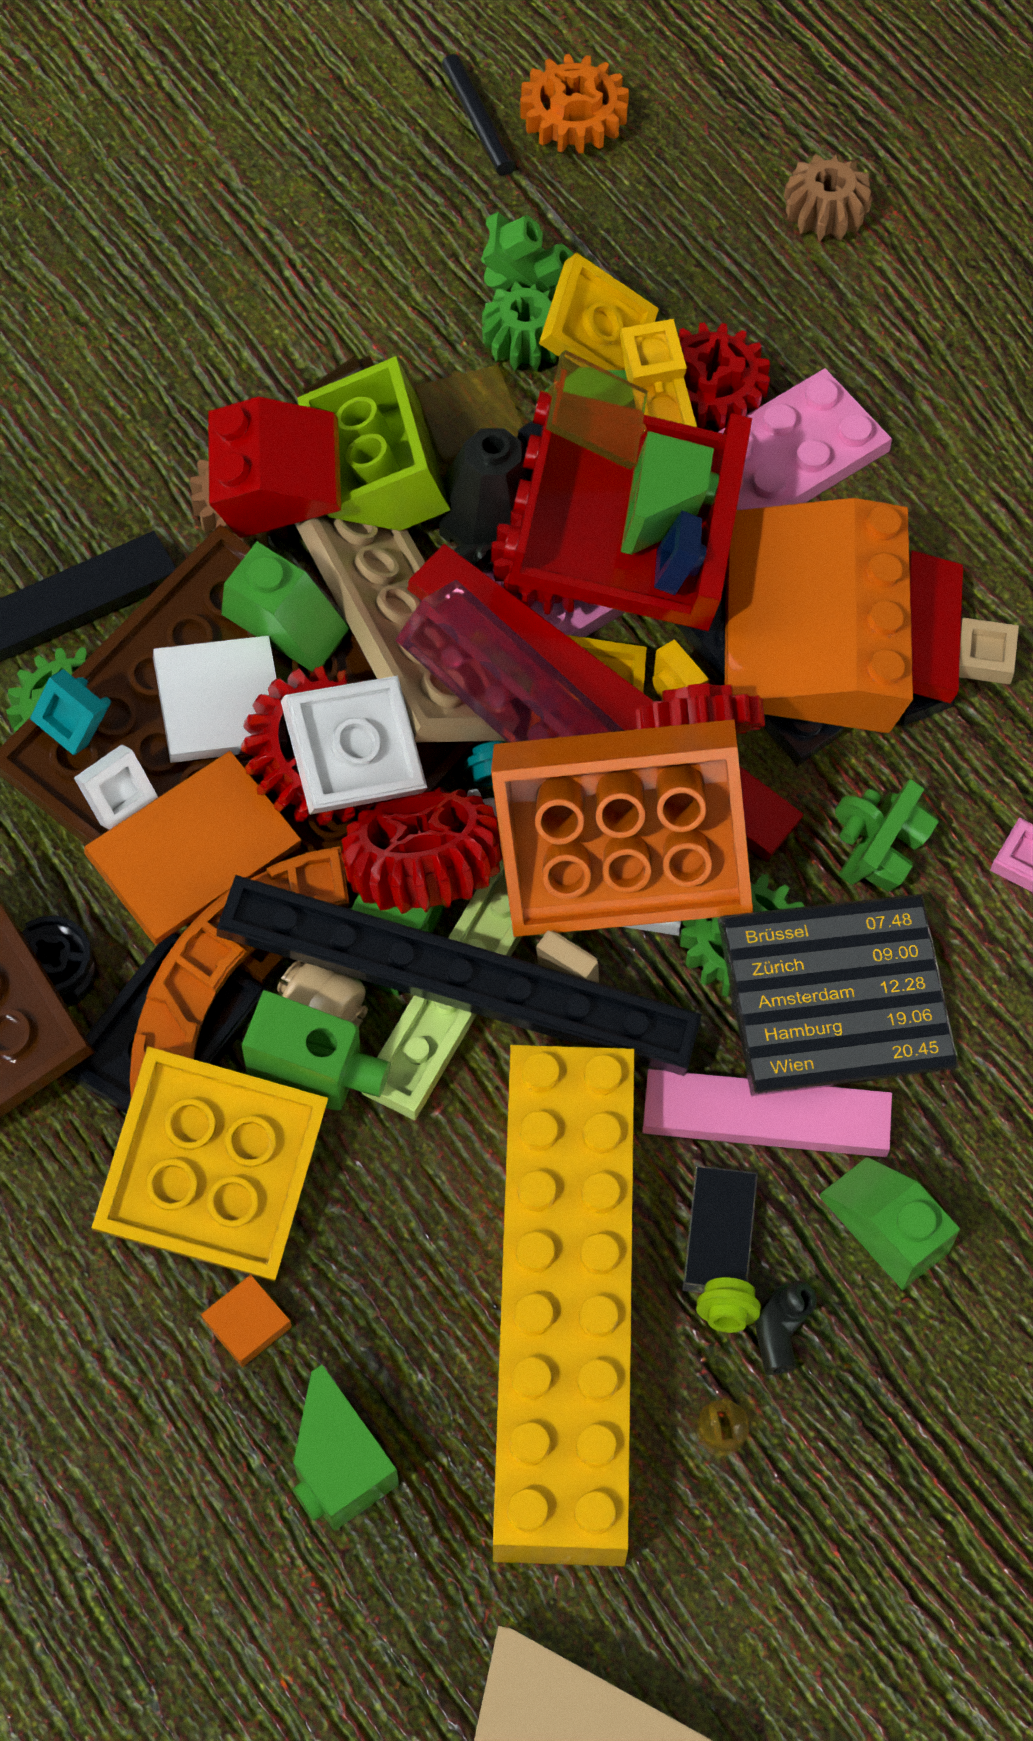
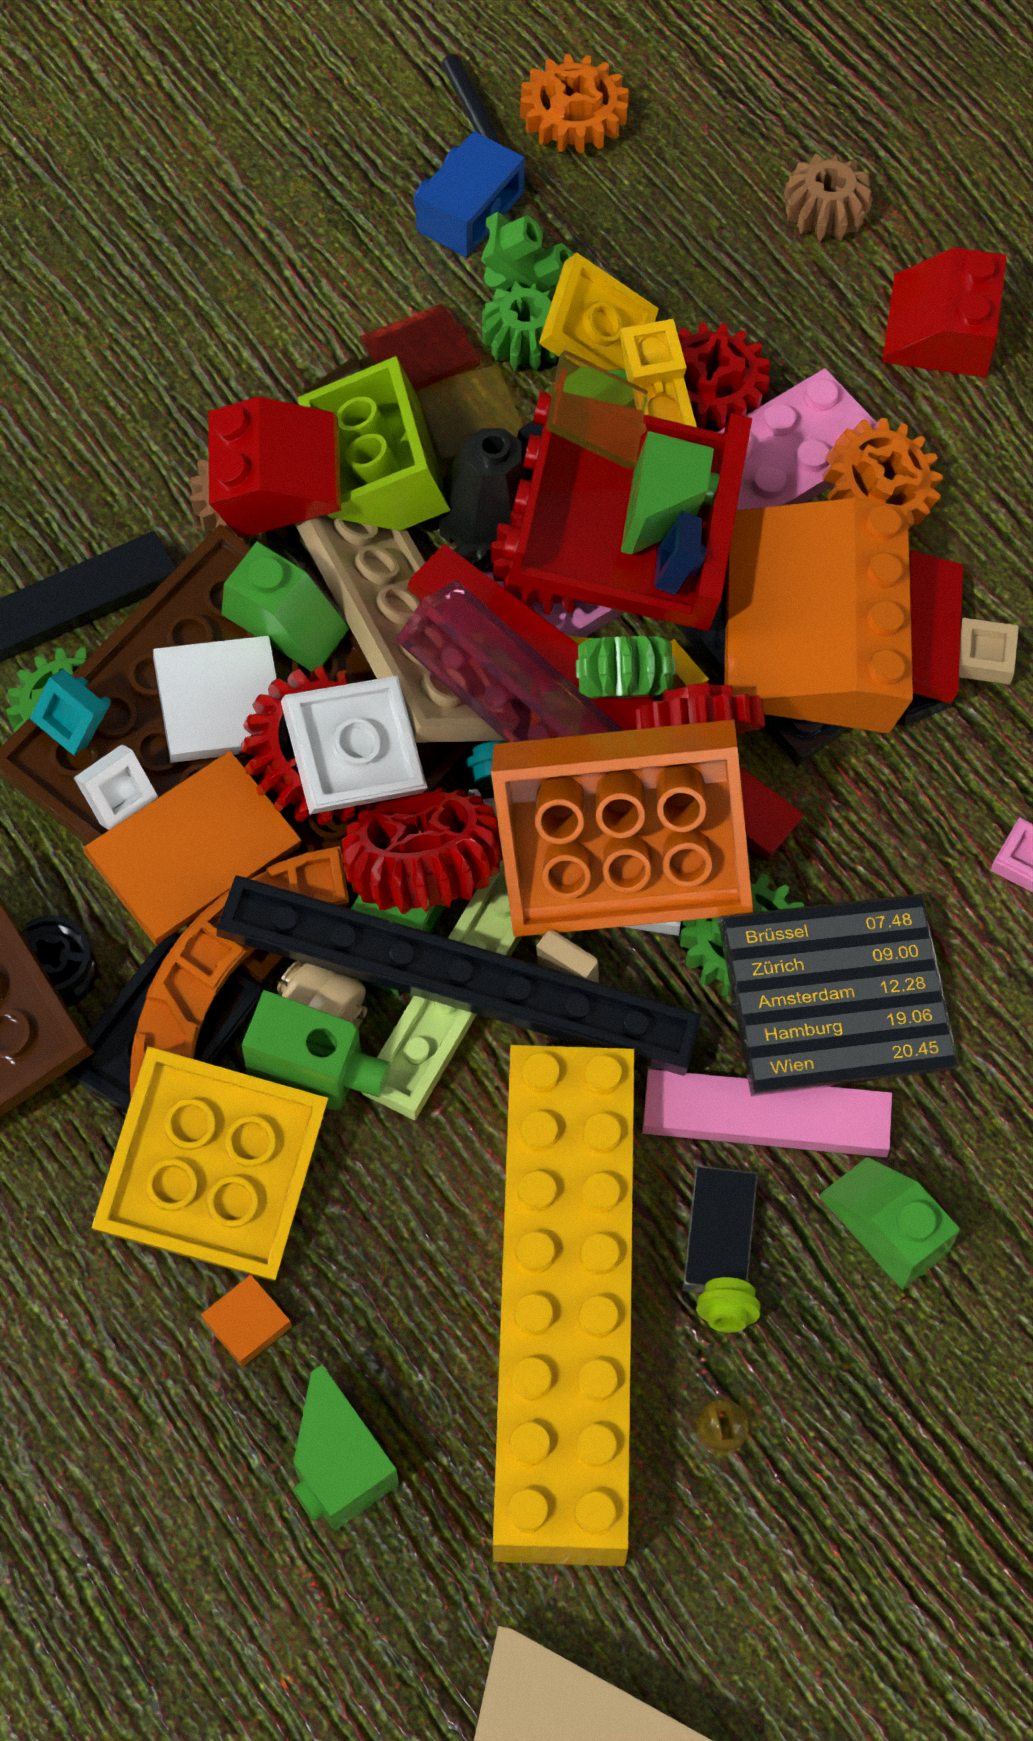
(426, 345): none -> clear red piece
(467, 189): none -> blue brick
(625, 667): none -> bright green gear
(777, 1322): pearl dark grey arm -> none
(883, 468): none -> orange gear
(896, 817): bright green hips -> none
(946, 312): none -> red slope

